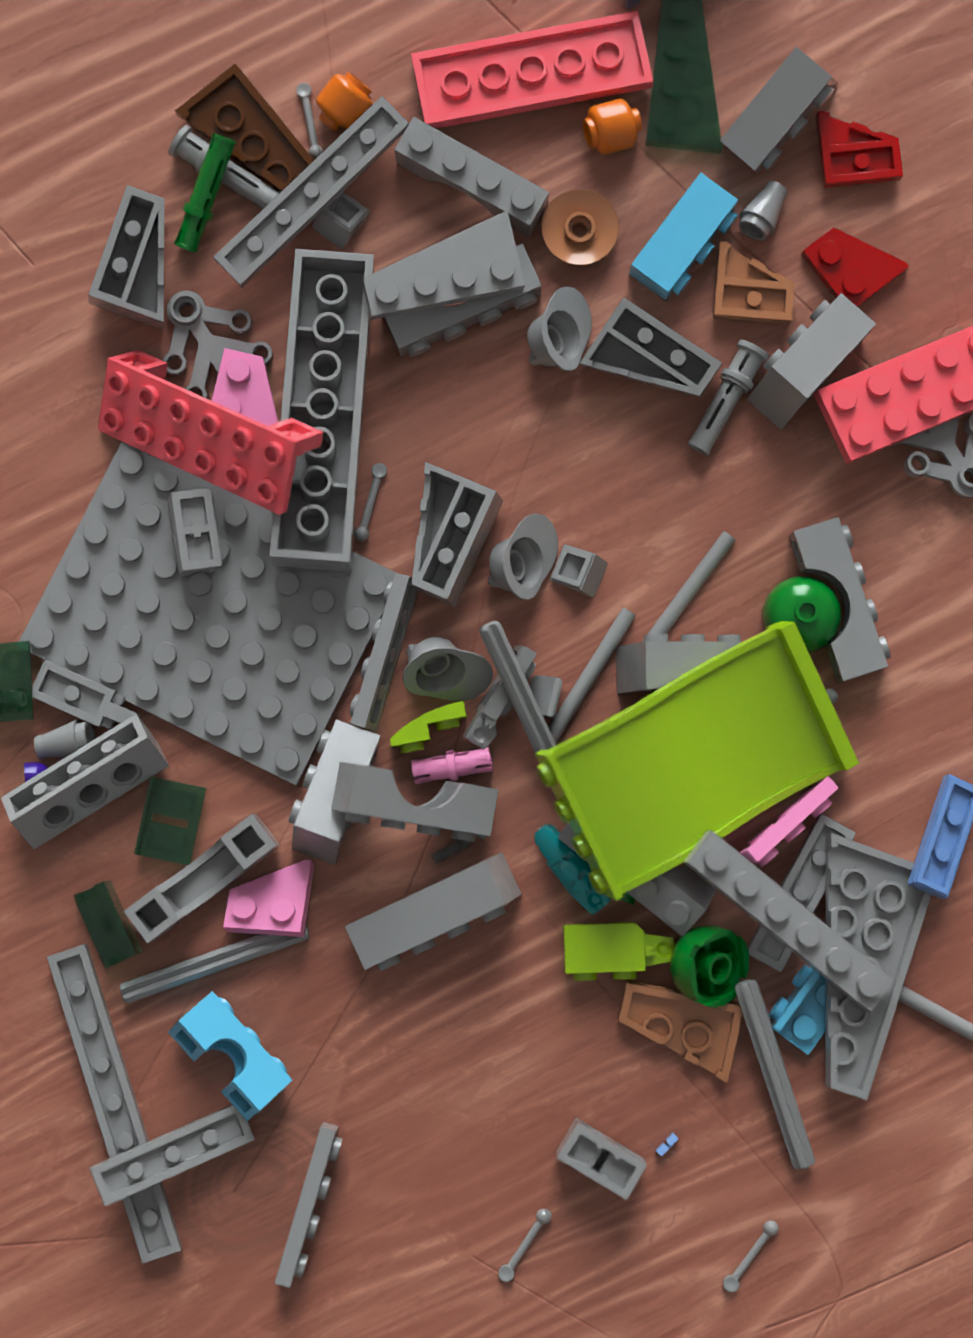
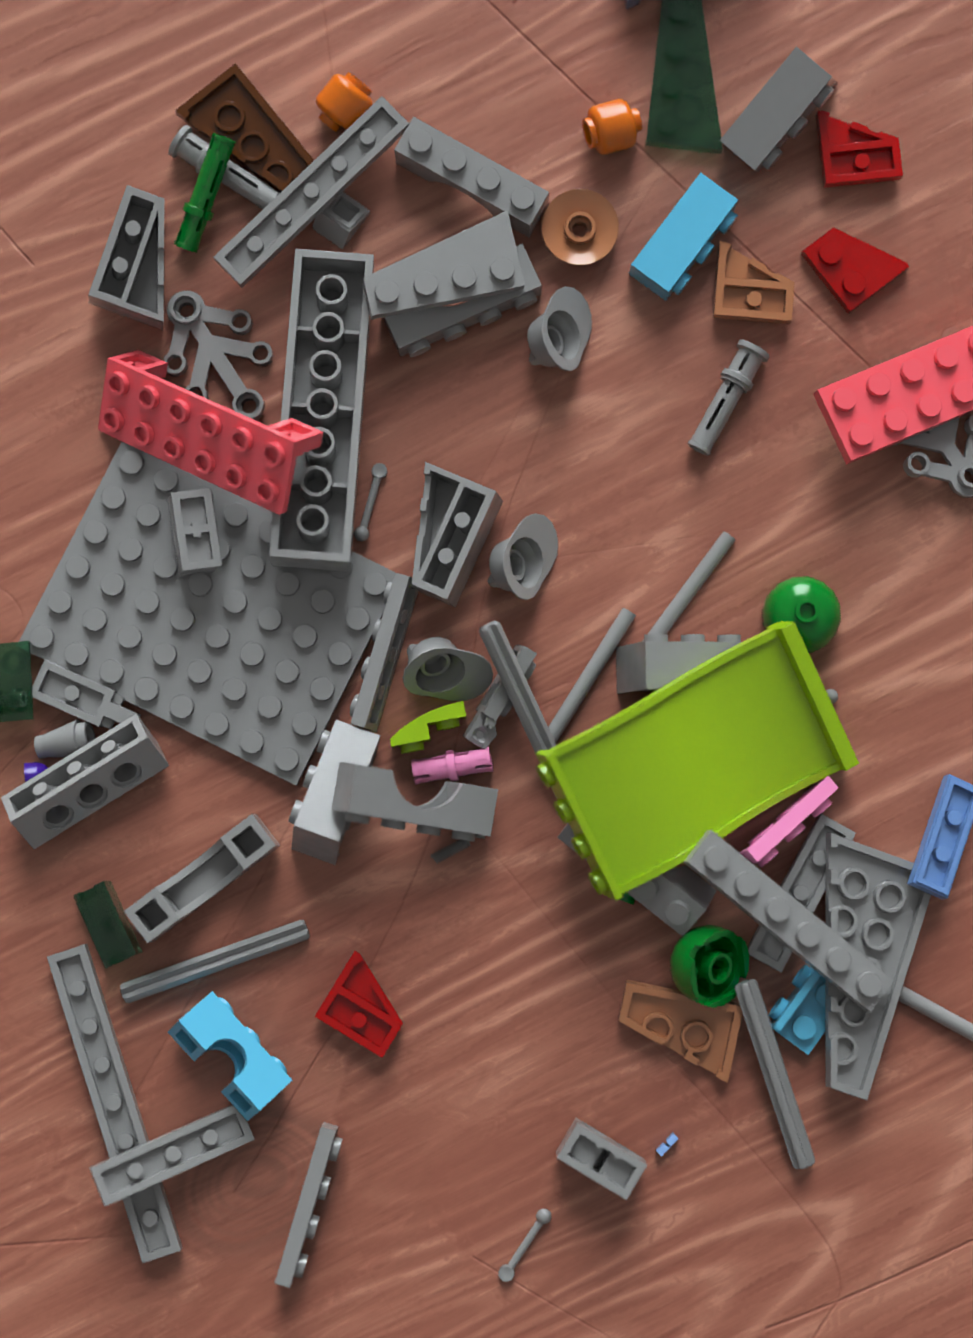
(166, 840): clear green piece -> none
(245, 386): bright pink wing -> none
(272, 903): bright pink wing -> none
(304, 92): light grey hinge -> none
(361, 1008): none -> red wing
(434, 911): light grey wedge -> none
(532, 70): coral plate -> none
(546, 693): light grey slope -> none
(569, 869): teal hinge -> none
(579, 570): light grey slope -> none
(612, 948): lime hinge -> none
(650, 353): light grey wedge -> none
(731, 1281): light grey hinge -> none
(762, 214): light grey cone -> none
(810, 359): light grey wedge -> none
(826, 553): light grey arch -> none

